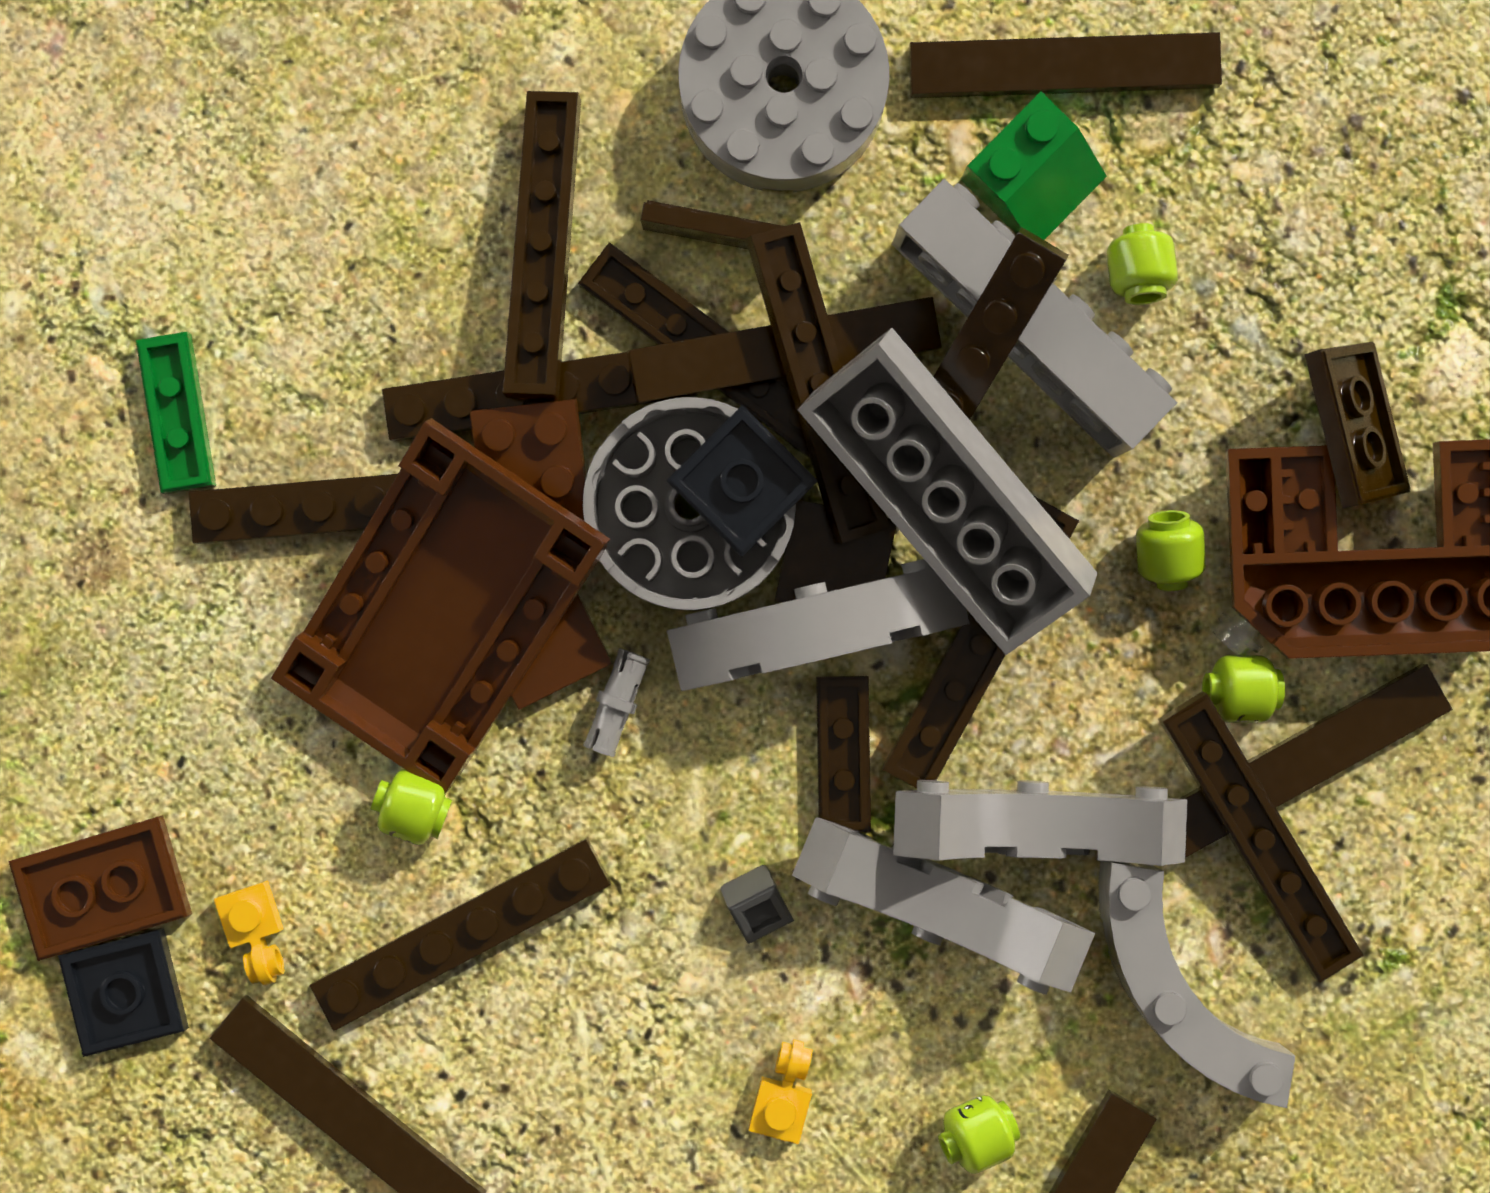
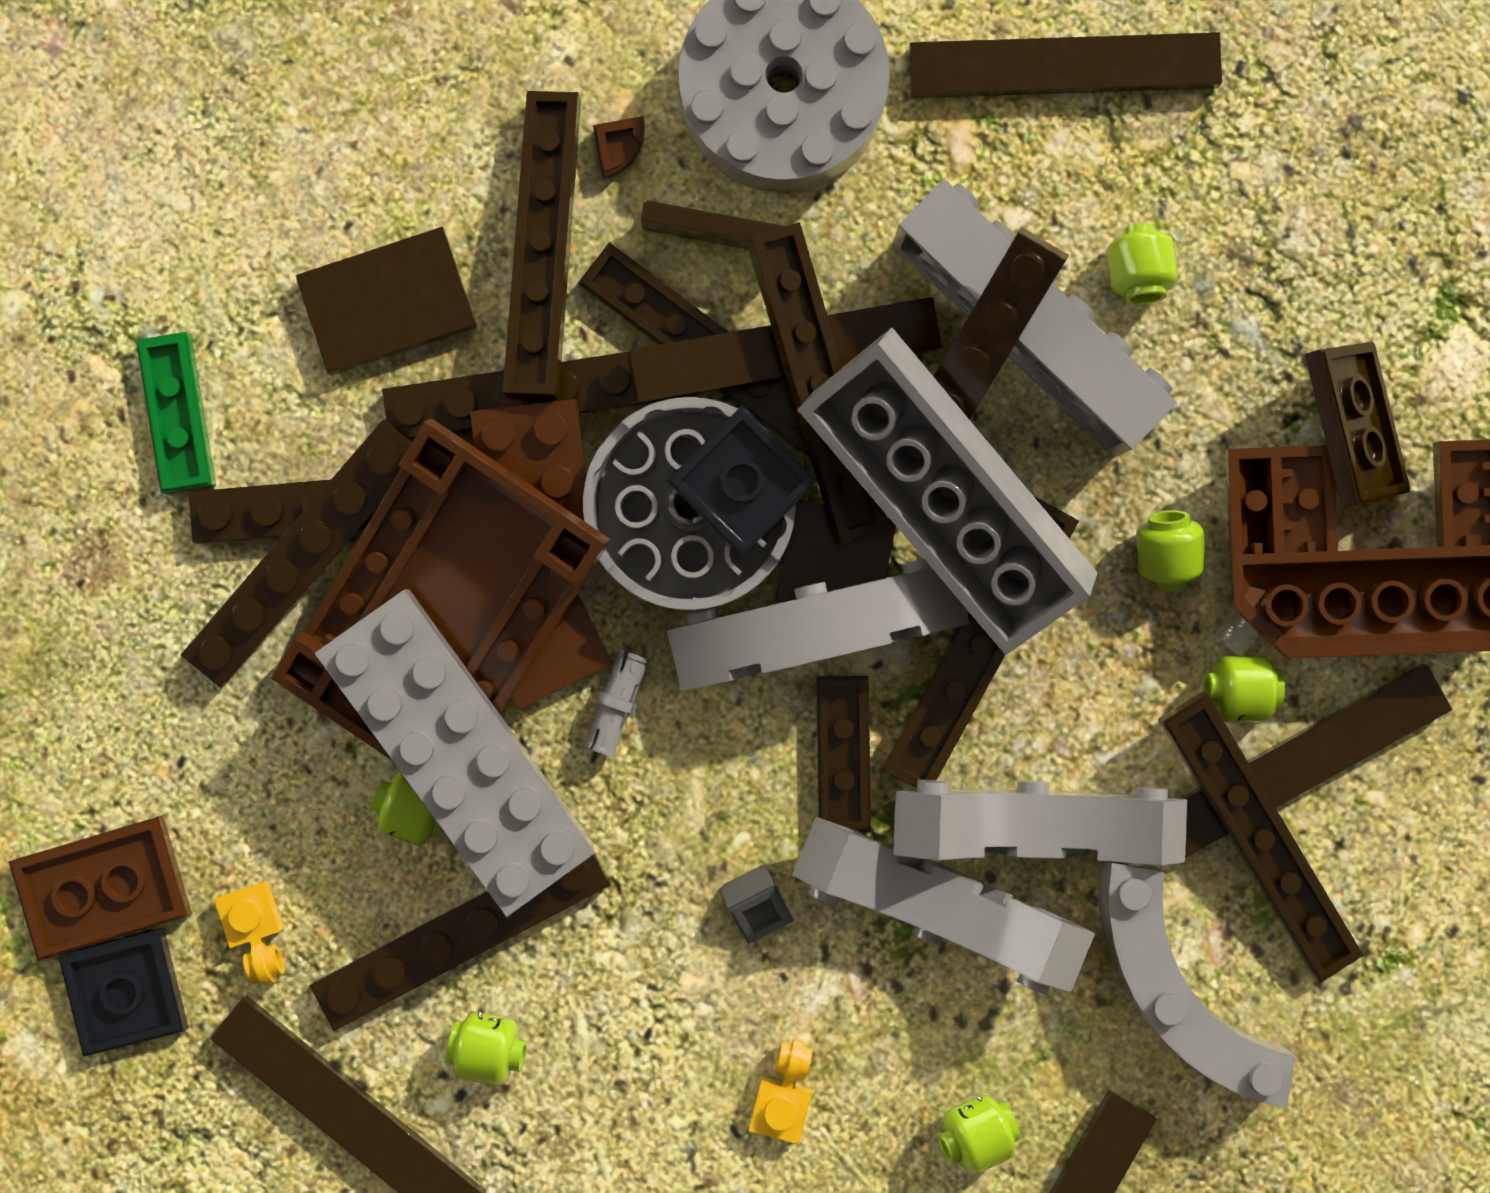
(298, 556): none -> dark brown plate
(386, 301): none -> dark brown tile
(456, 751): none -> light grey brick
(486, 1048): none -> lime head
(619, 144): none -> reddish brown tile
(1035, 169): green slope -> none

